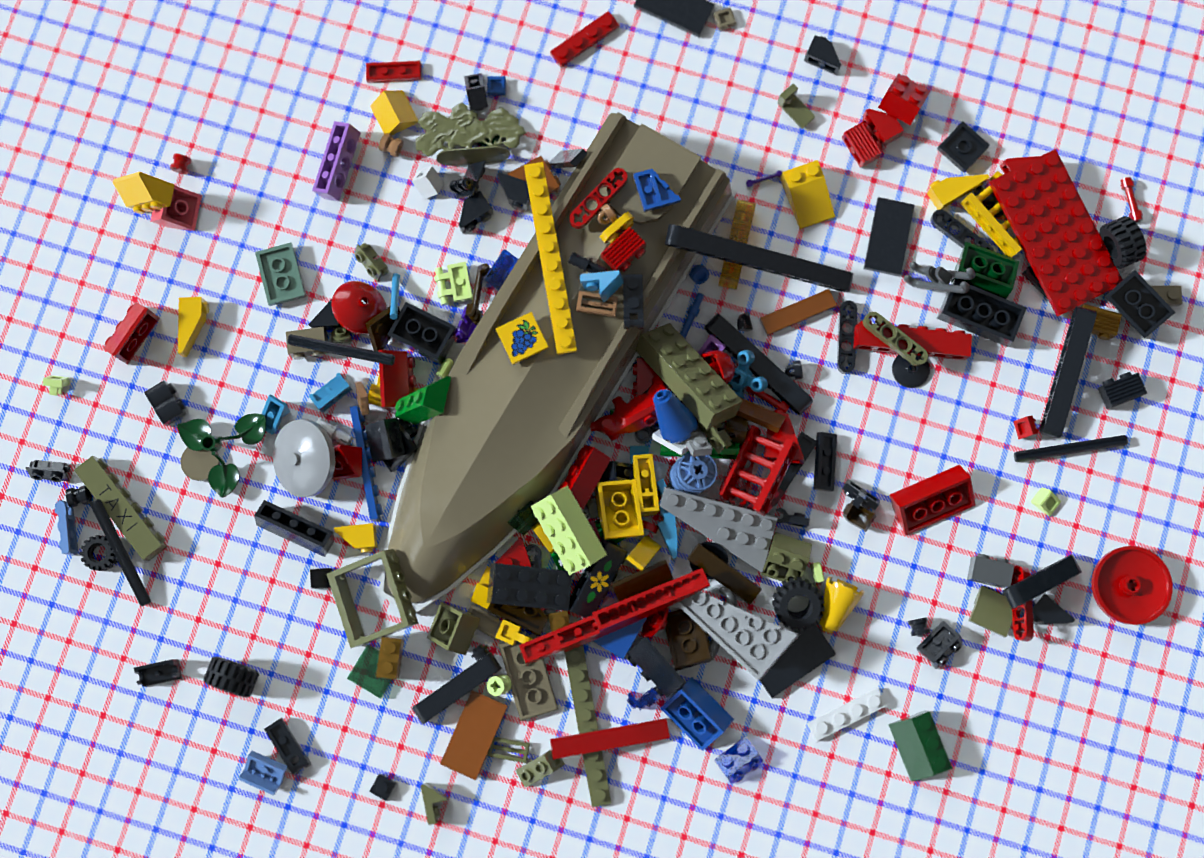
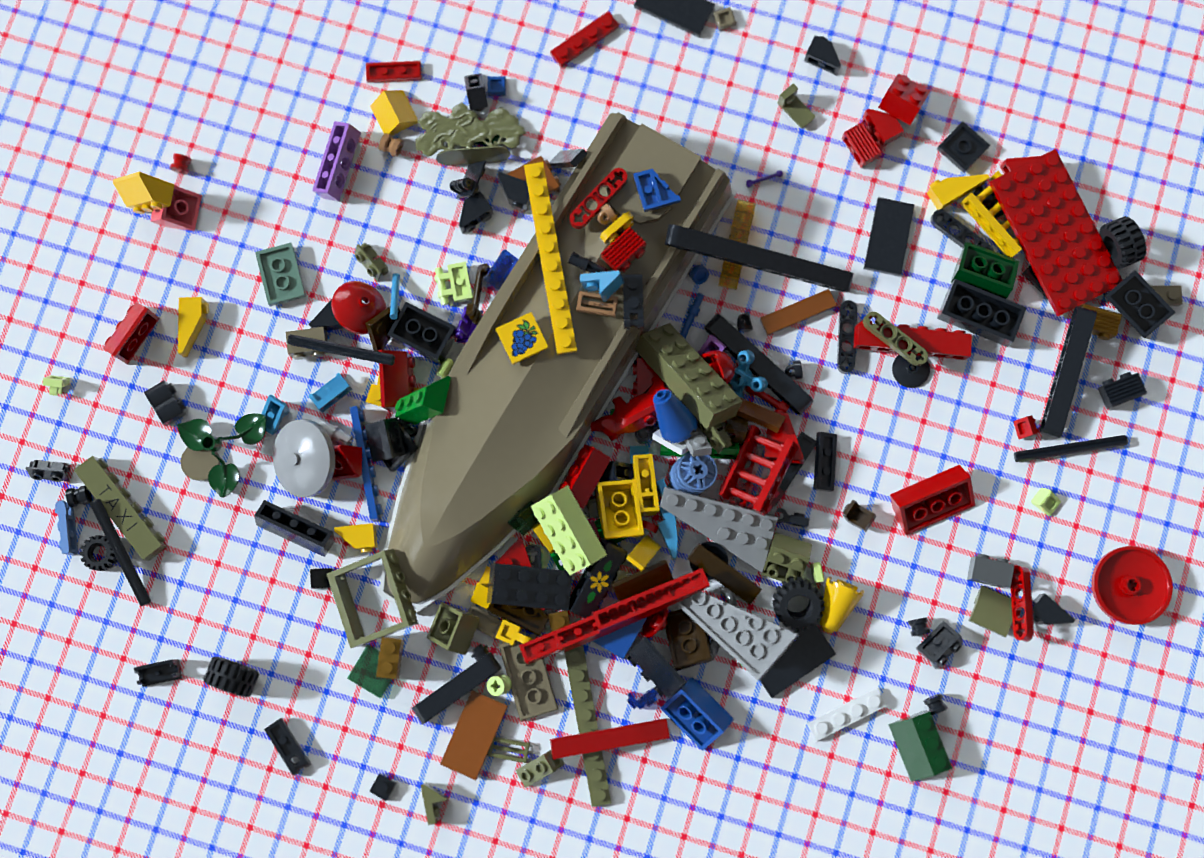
(263, 773): medium blue bracket -> none
(341, 335): olive plate -> none
(362, 398): medium nougat tile -> none
(428, 182): white panel -> none
(739, 760): clear blue bracket -> none
(807, 194): yellow slope -> none
(860, 496): black hinge -> none
(935, 704): none -> black wheel
(940, 278): dark grey piece -> none
(1042, 581): black beam -> none
(1127, 184): red bar -> none

